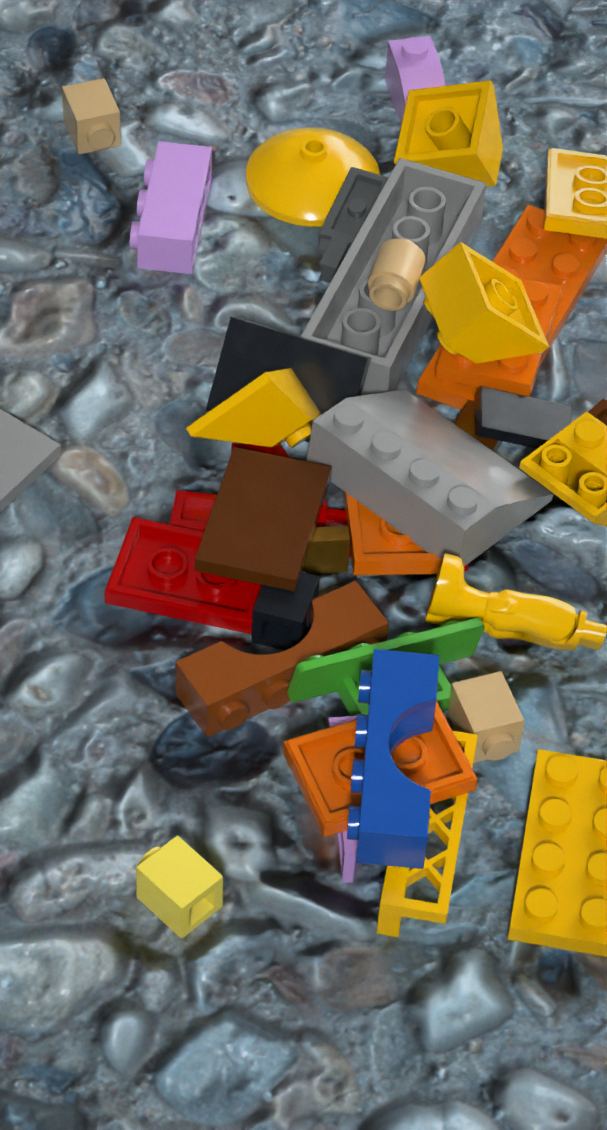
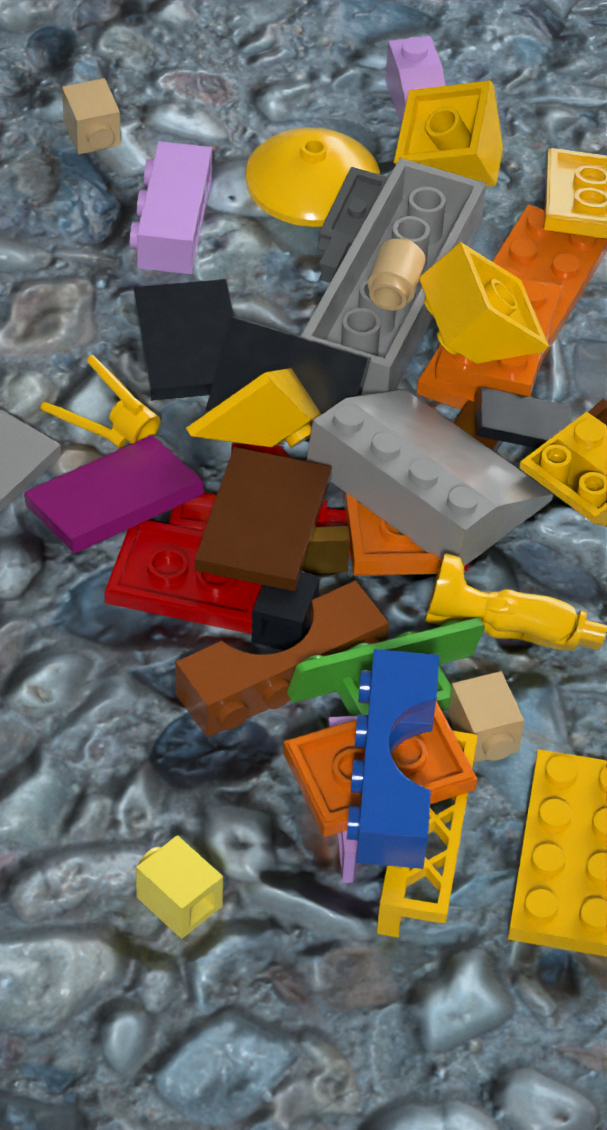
(113, 493): none -> magenta tile
(129, 416): none -> yellow plant
(182, 335): none -> black tile

